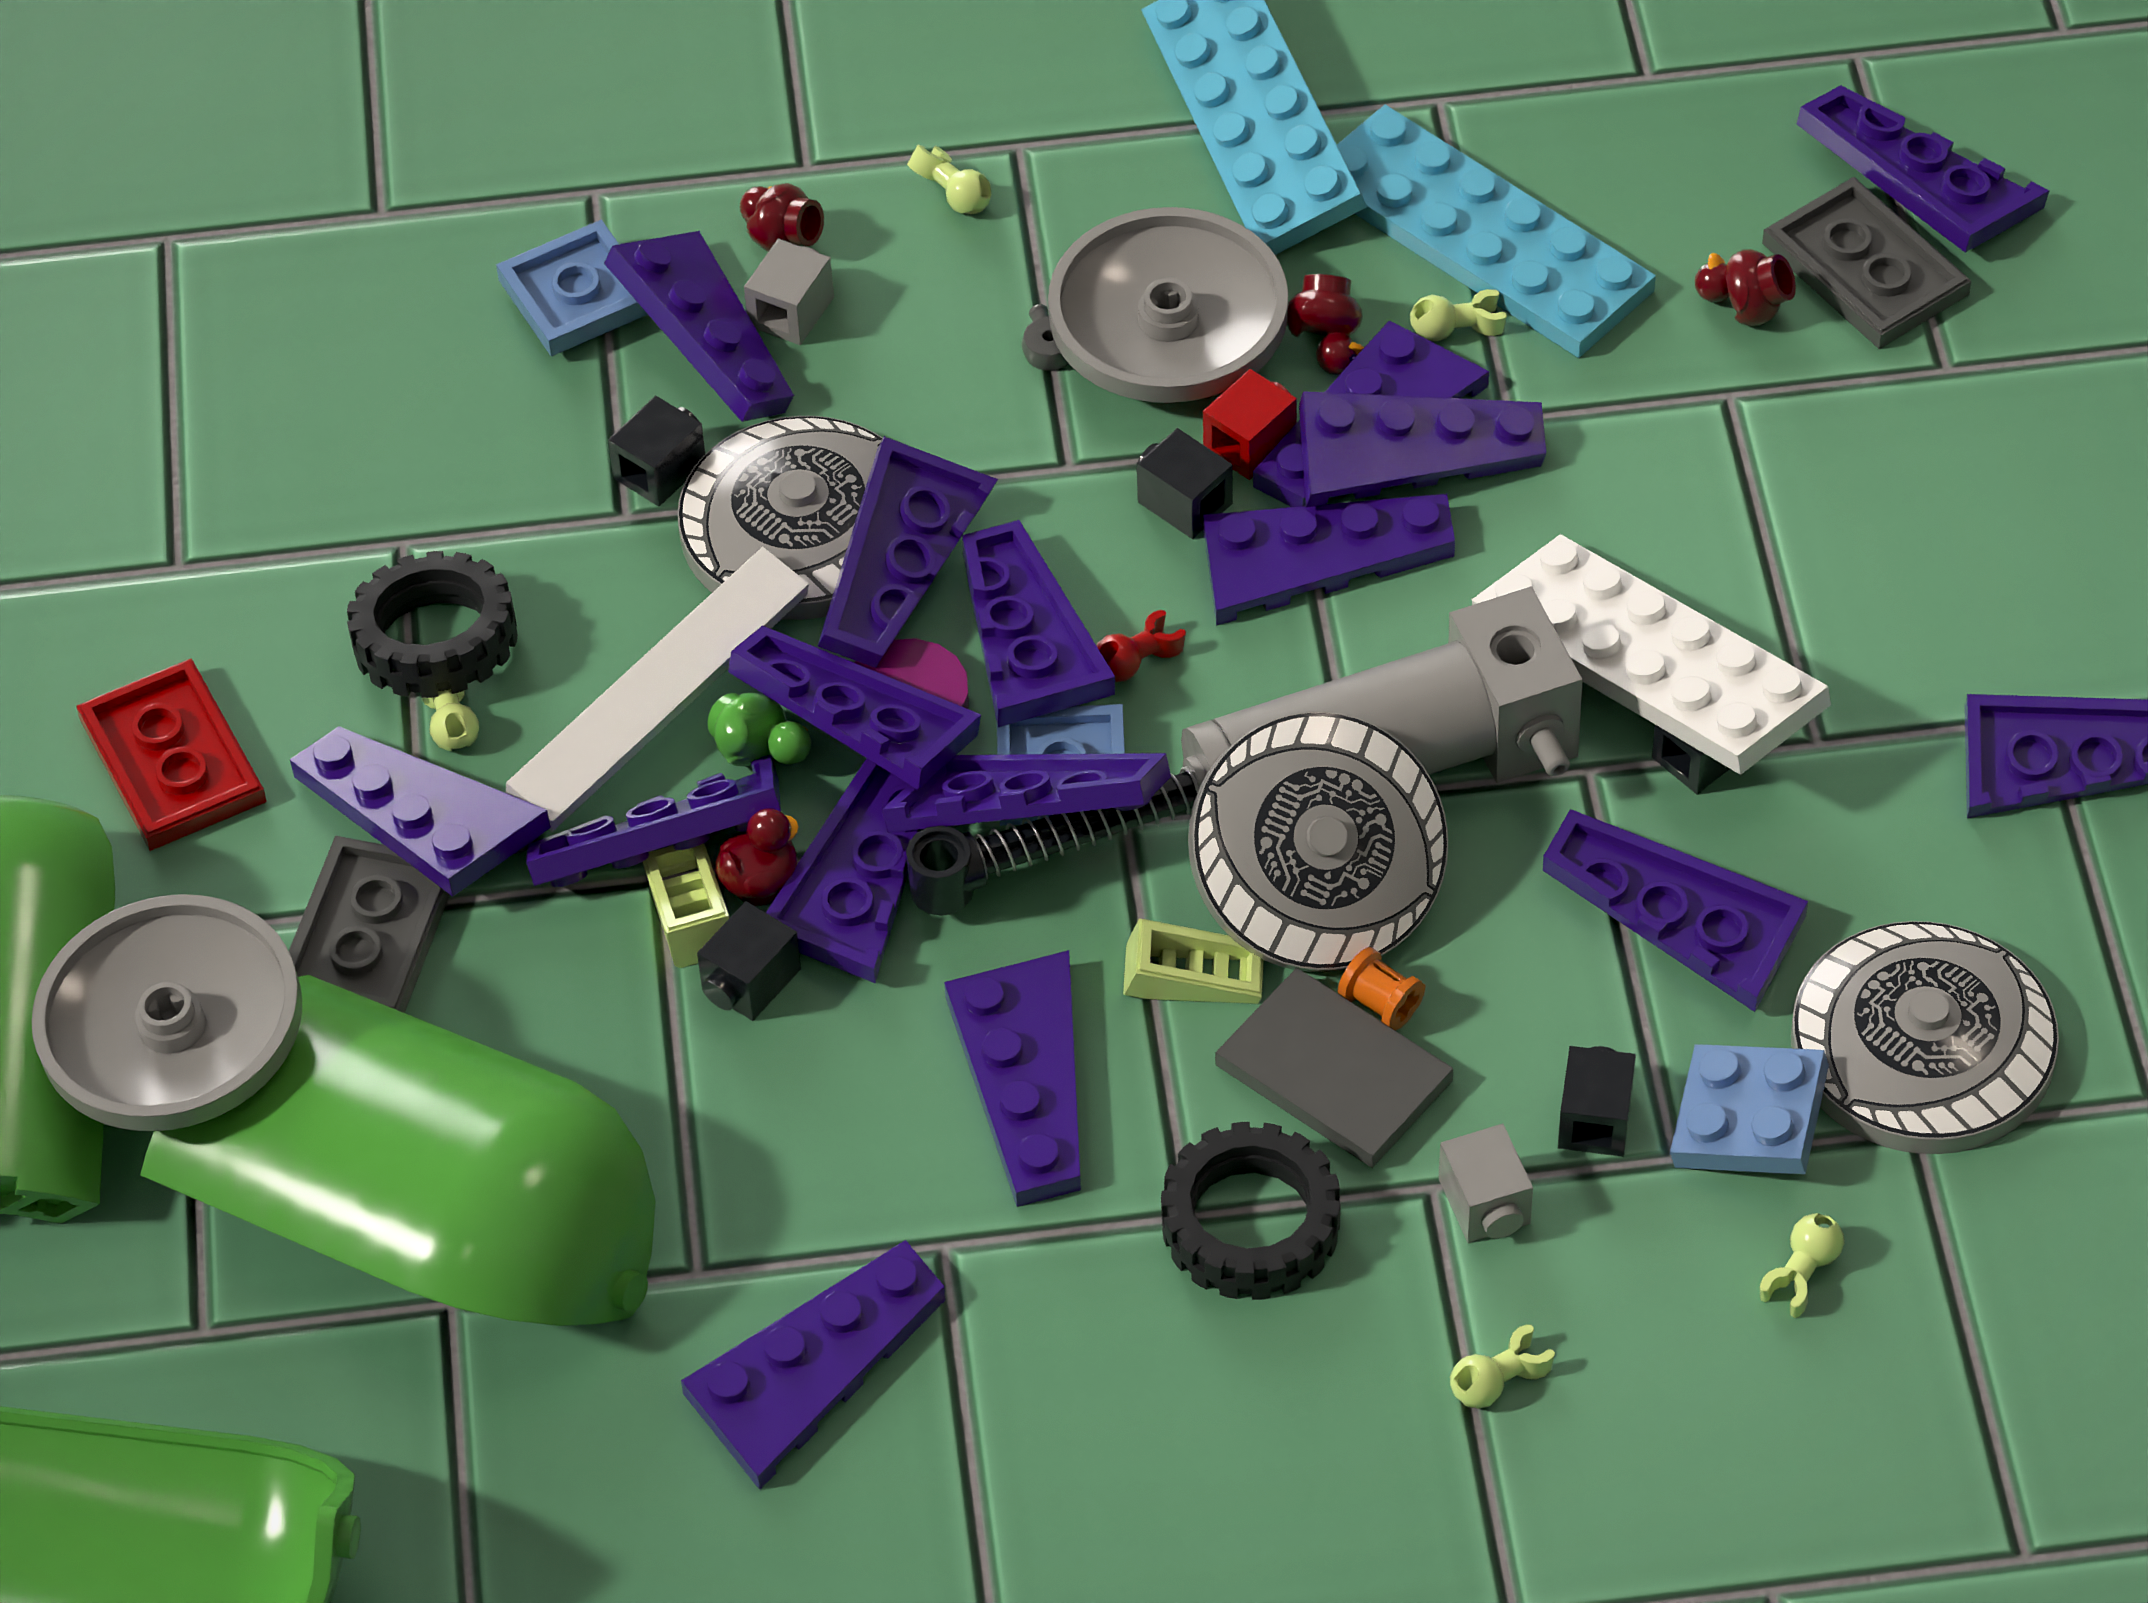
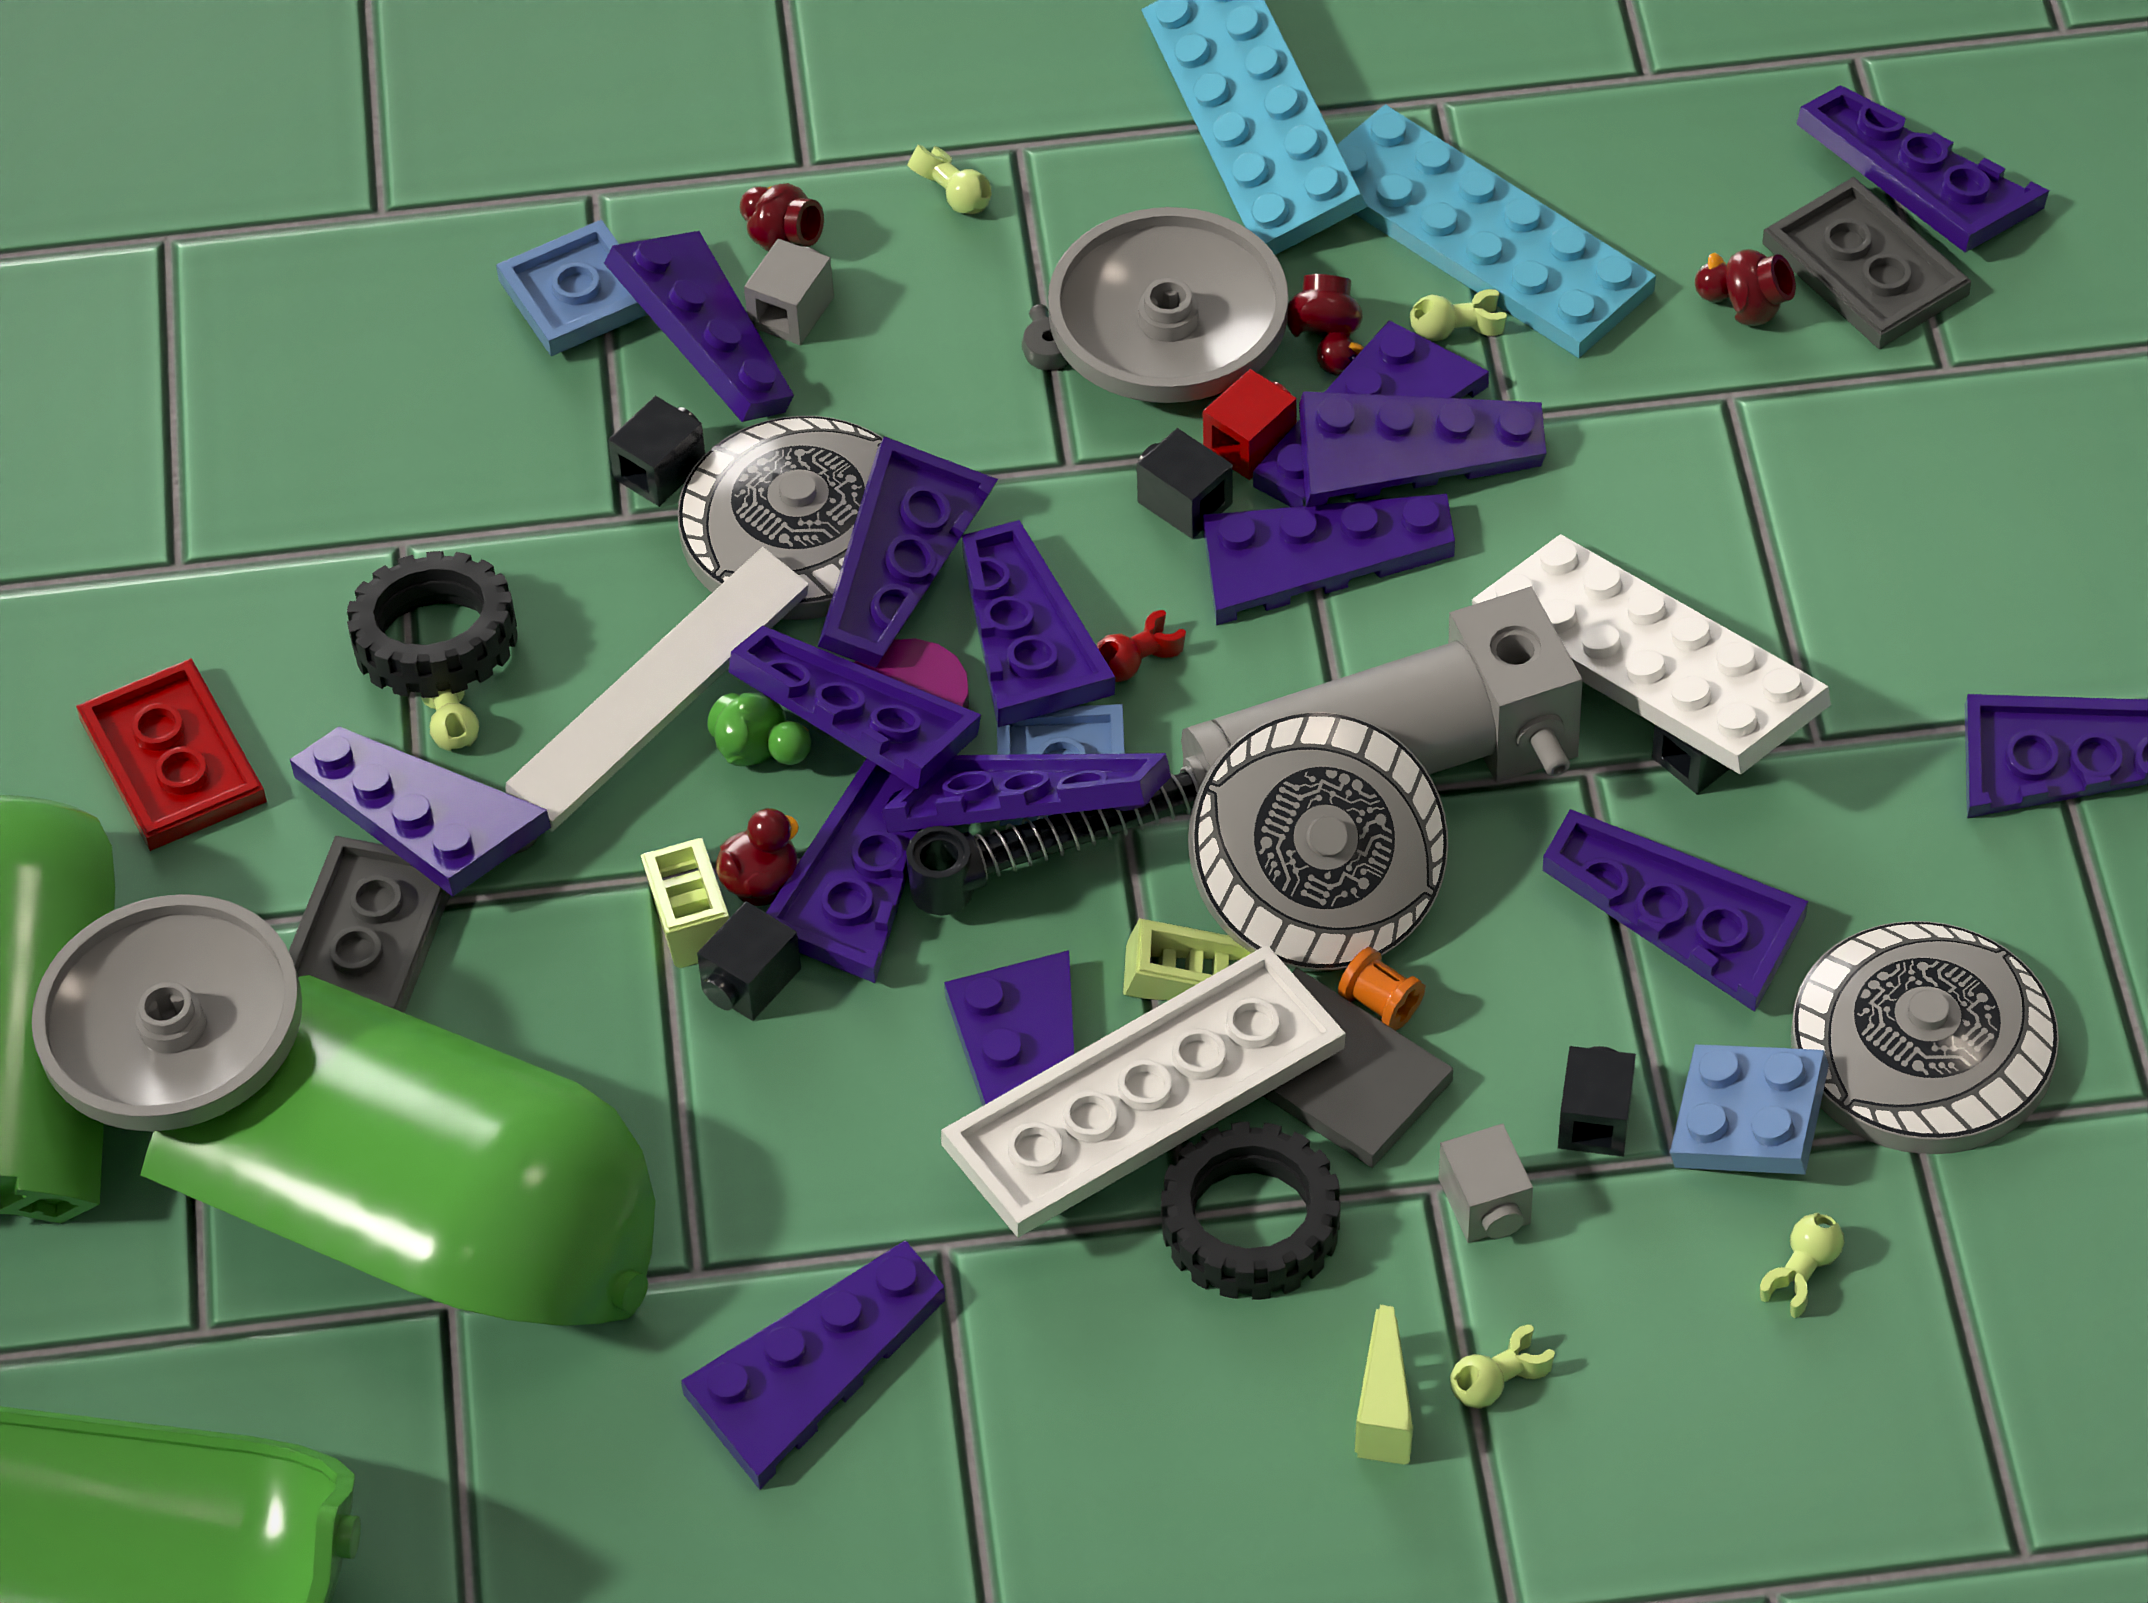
(654, 825): dark purple wing -> none
(1142, 1090): none -> white plate
(1384, 1410): none -> yellowish green slope

